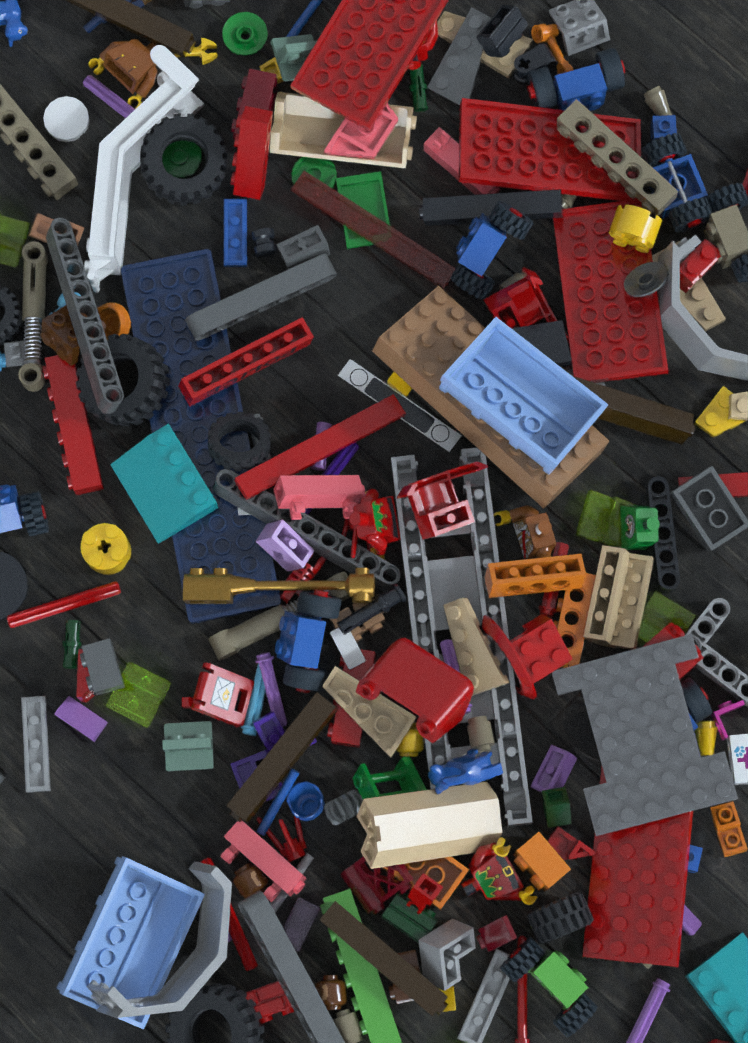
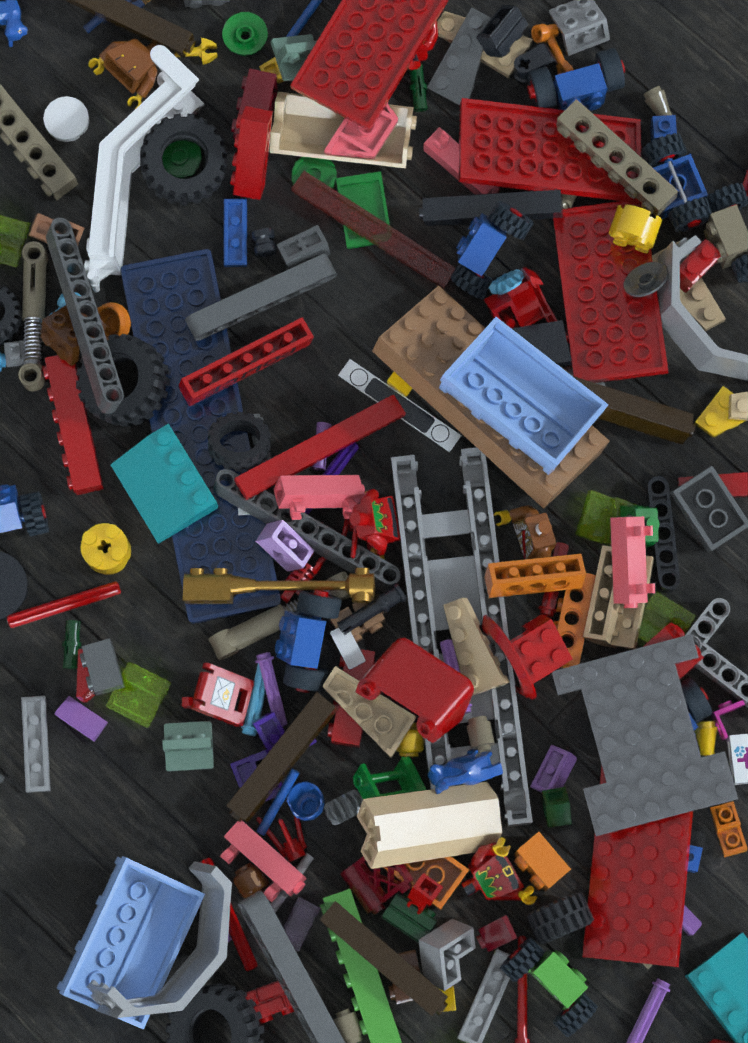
(108, 96): medium lavender axle -> none
(332, 992): reddish brown head -> none
(436, 501): red piece -> none
(506, 282): none -> medium azure gear
(568, 846): red slope -> none
(630, 561): none -> coral brick

